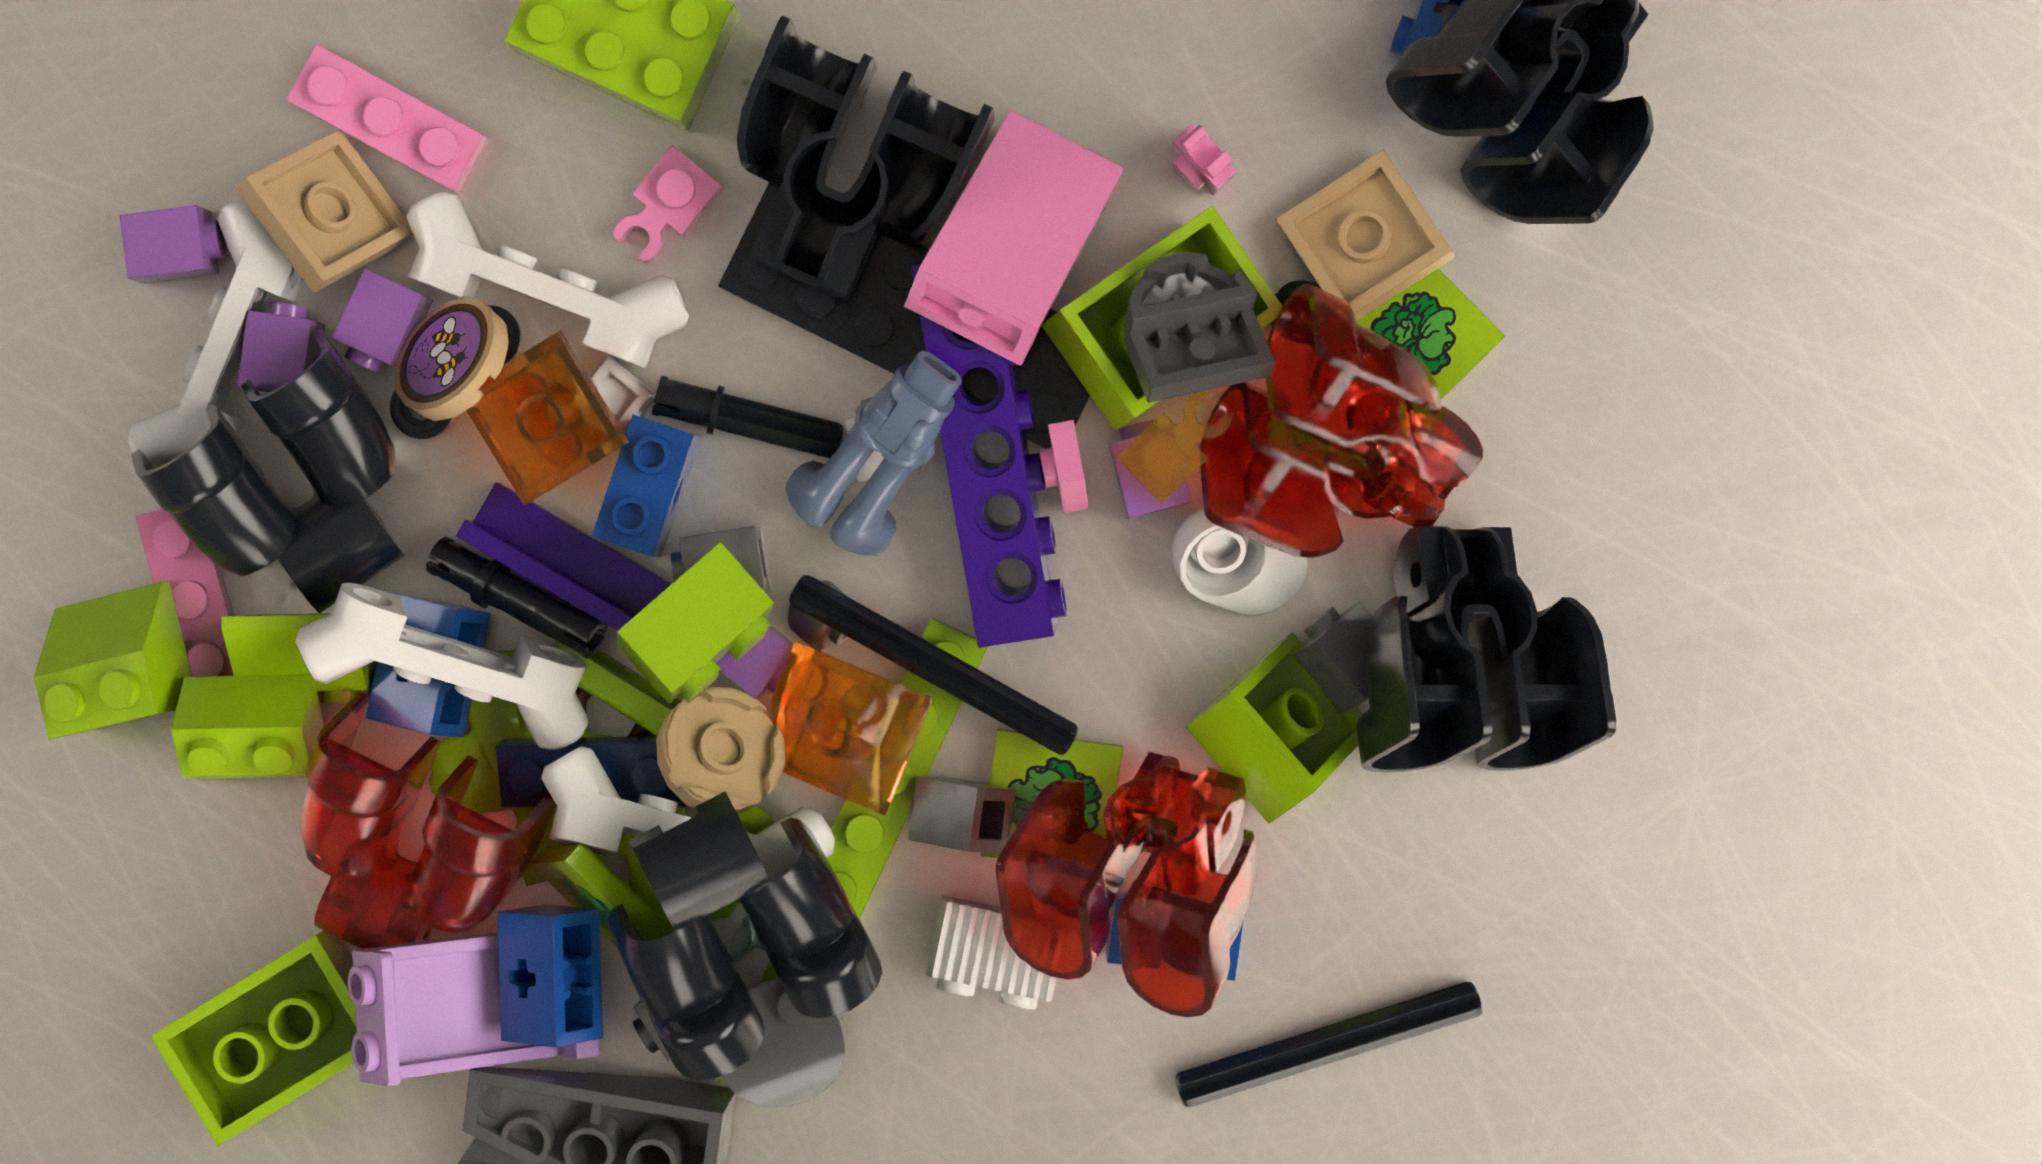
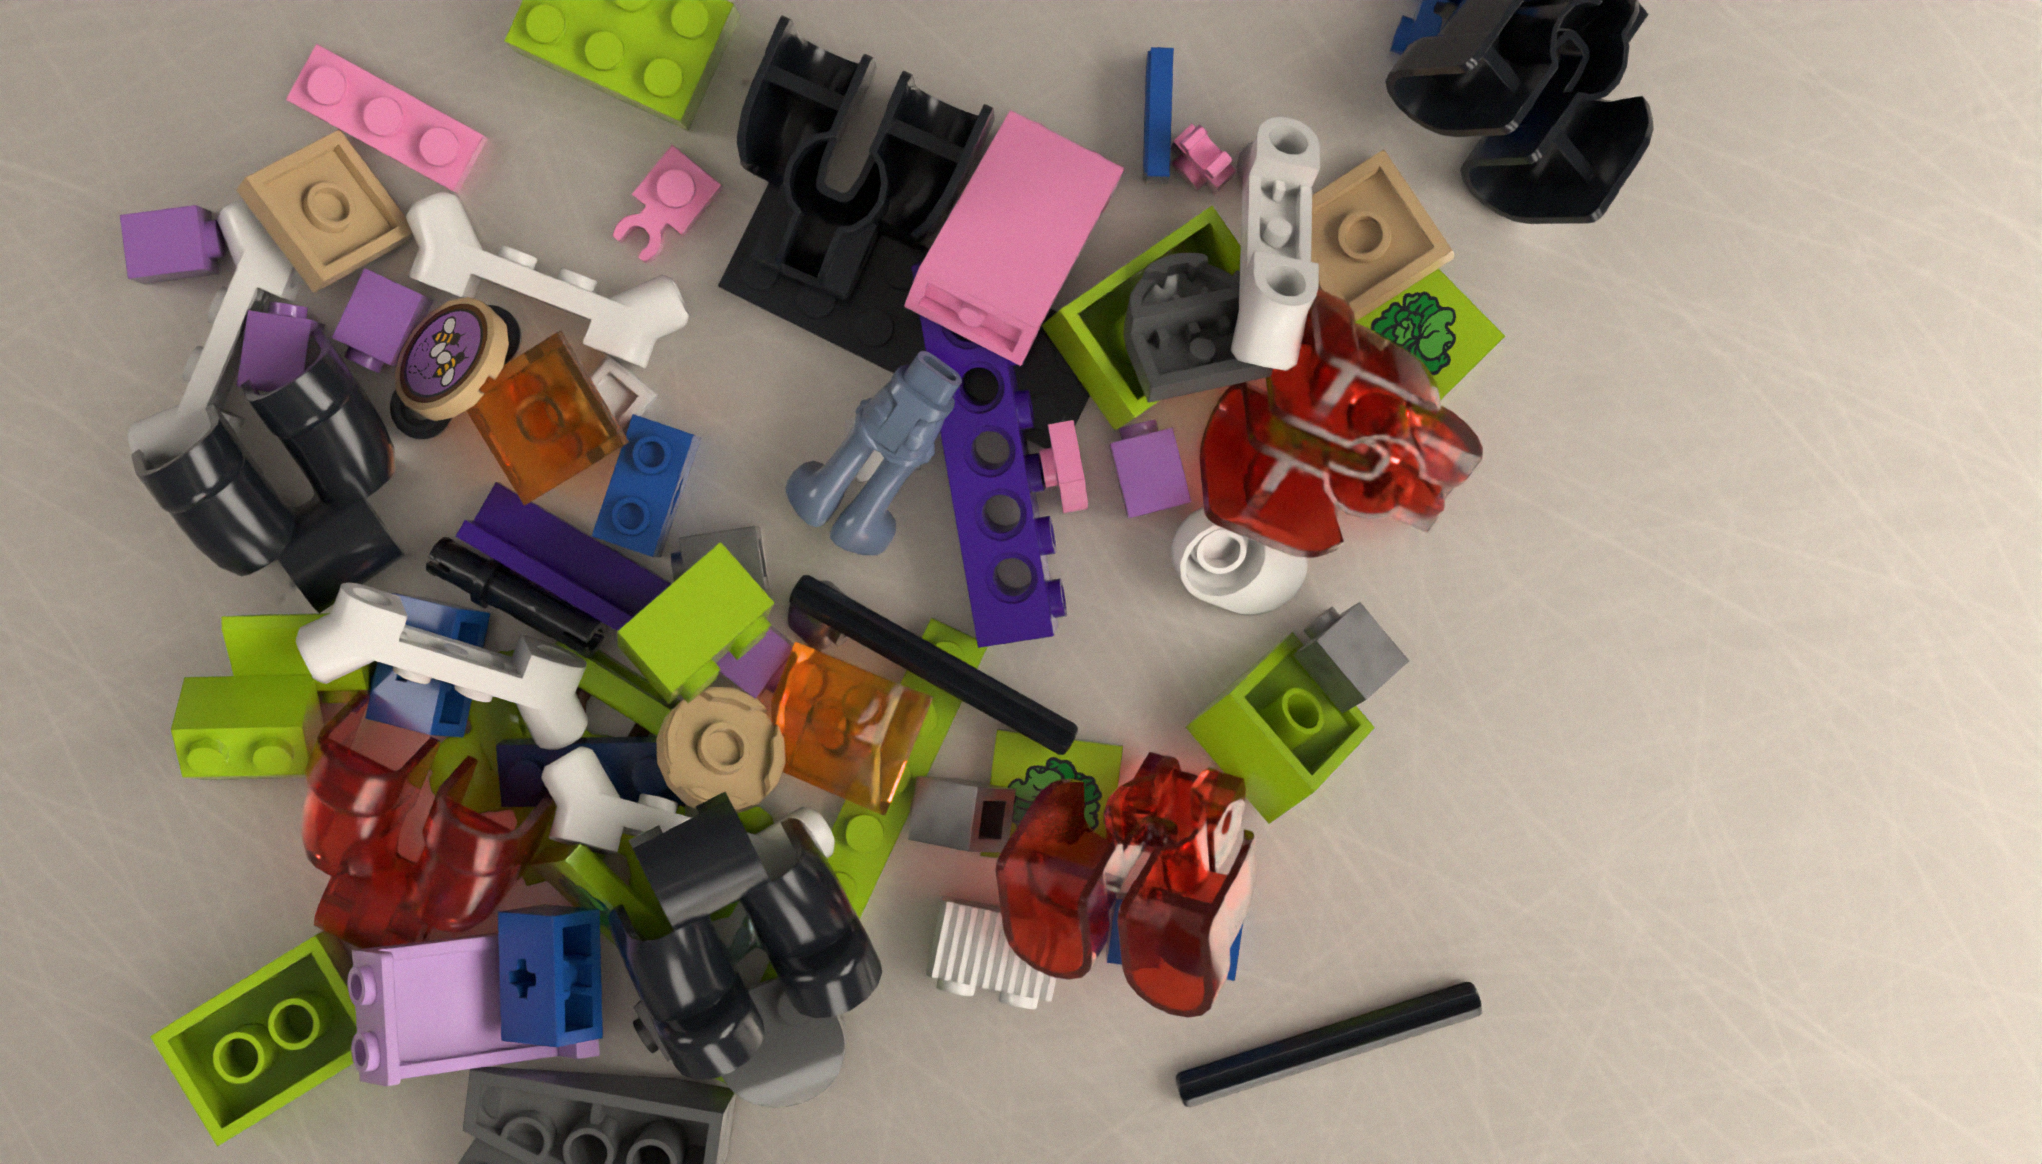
(111, 661): lime slope -> none
(196, 591): bright pink plate -> none
(746, 417): black axle -> none
(1158, 115): none -> blue tile
(1168, 452): clear yellow plate -> none
(1276, 232): none -> white plate
(1519, 701): black piece -> none

